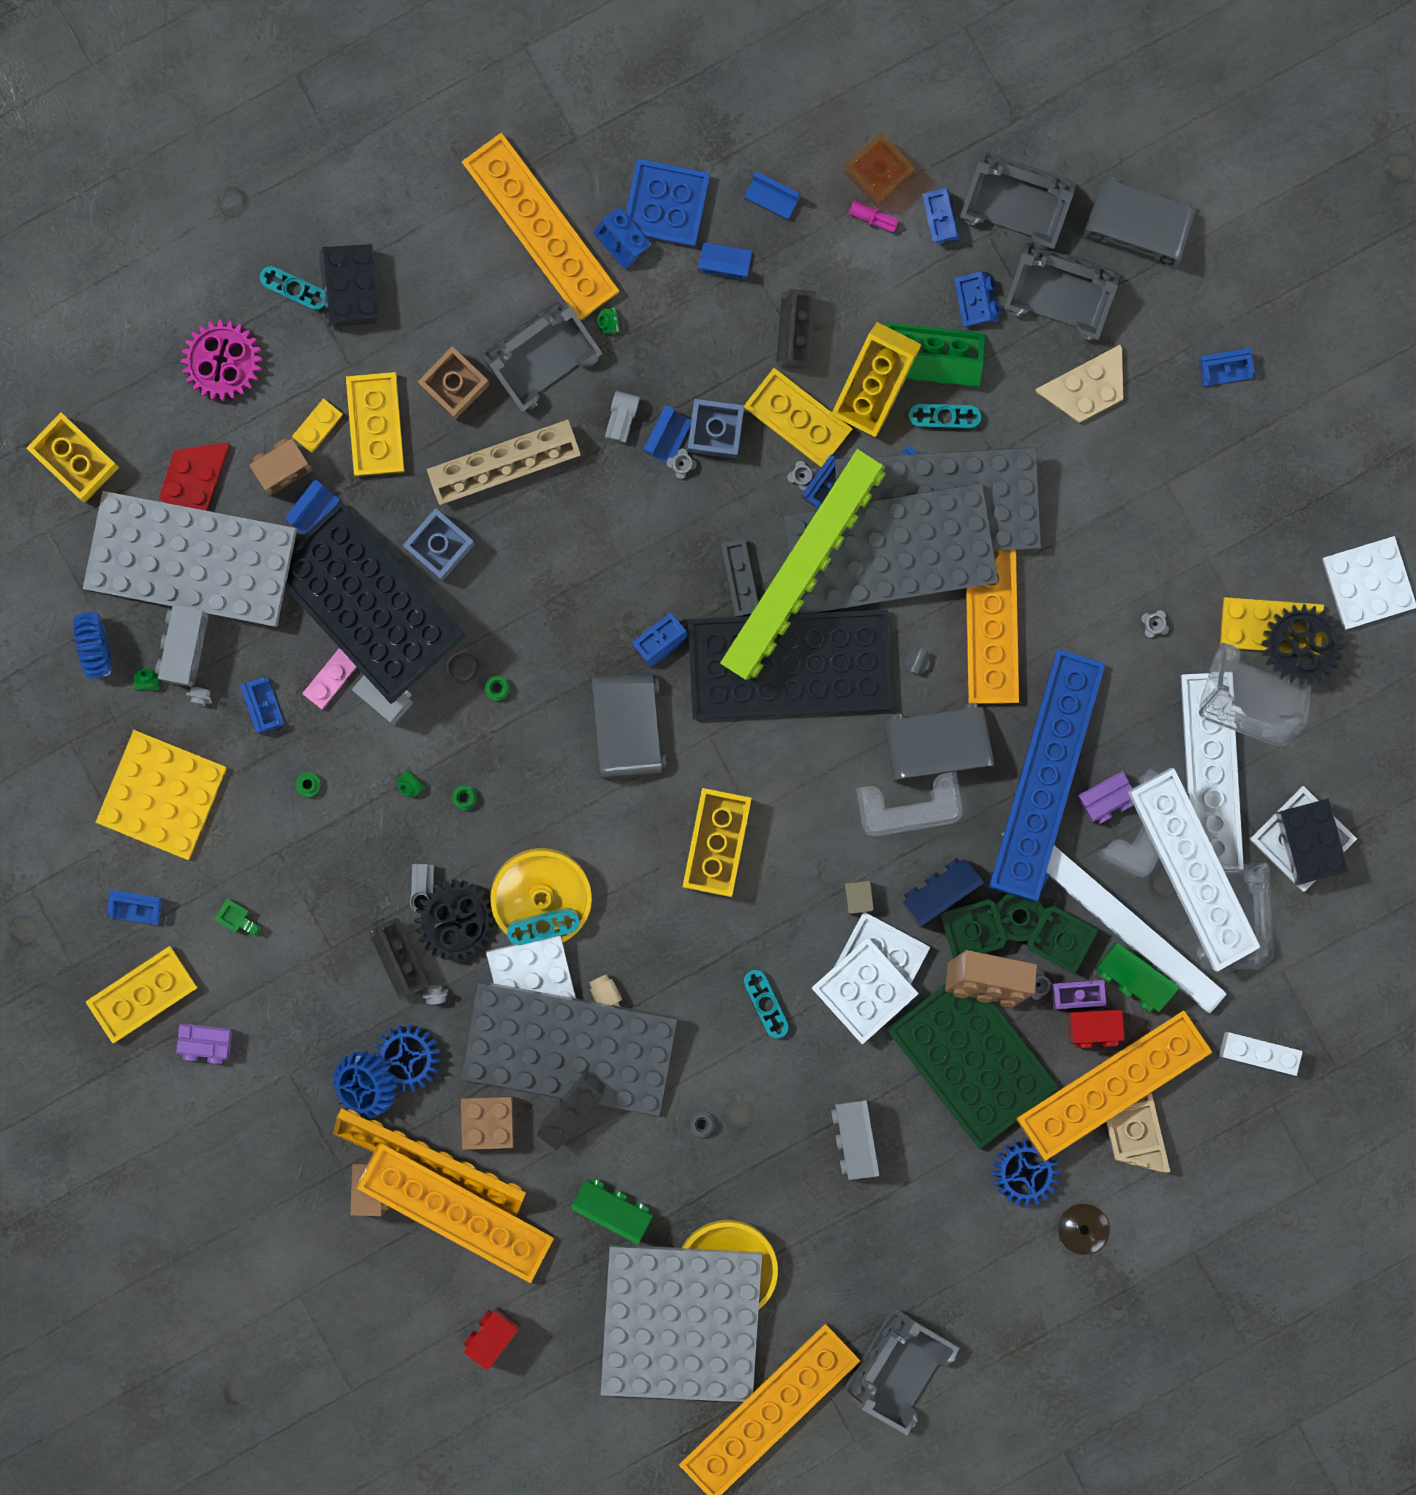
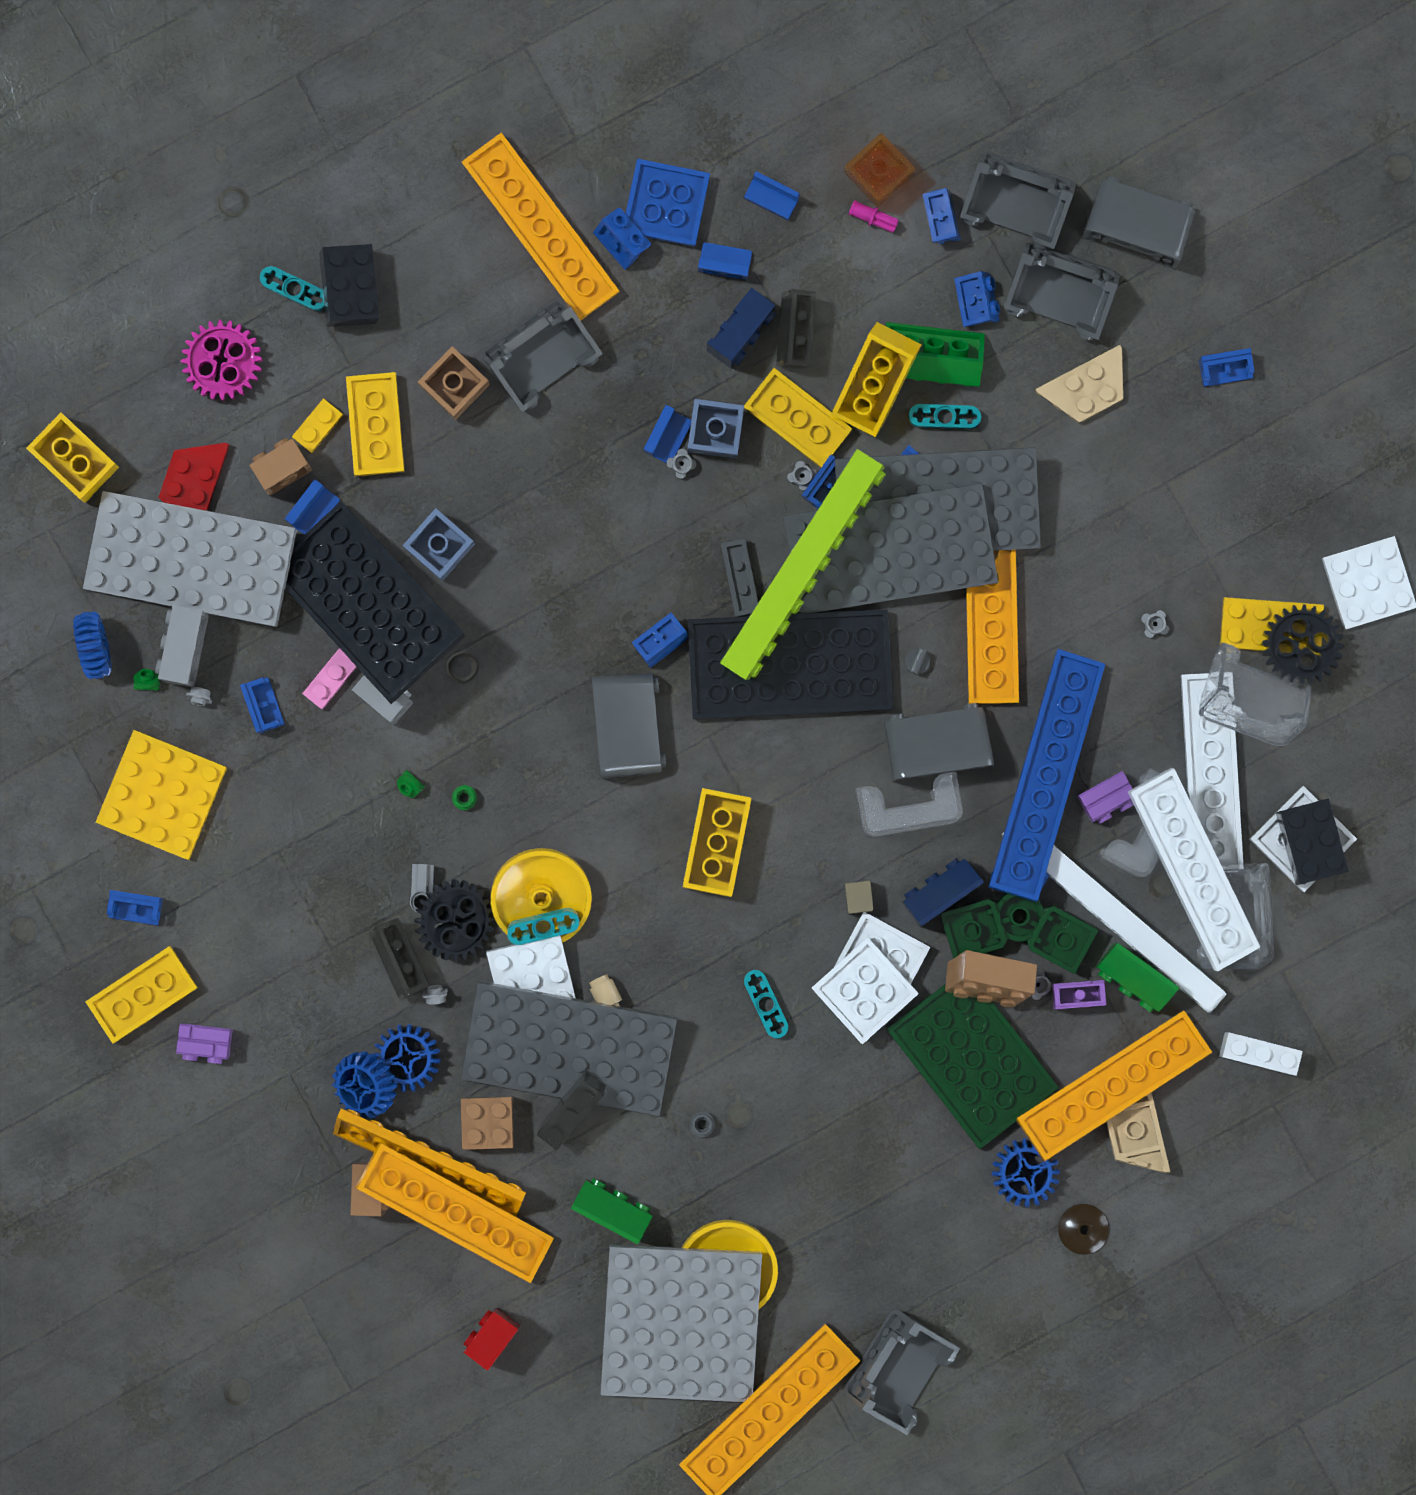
(234, 916): green plate -> none
(316, 784): green plate -> none
(497, 680): green plate -> none
(503, 462): tan brick -> none
(608, 321): green plate -> none
(623, 411): light grey piece -> none
(741, 328): none -> dark blue wedge
(855, 1139): light grey slope -> none
(1095, 1026): red brick -> none

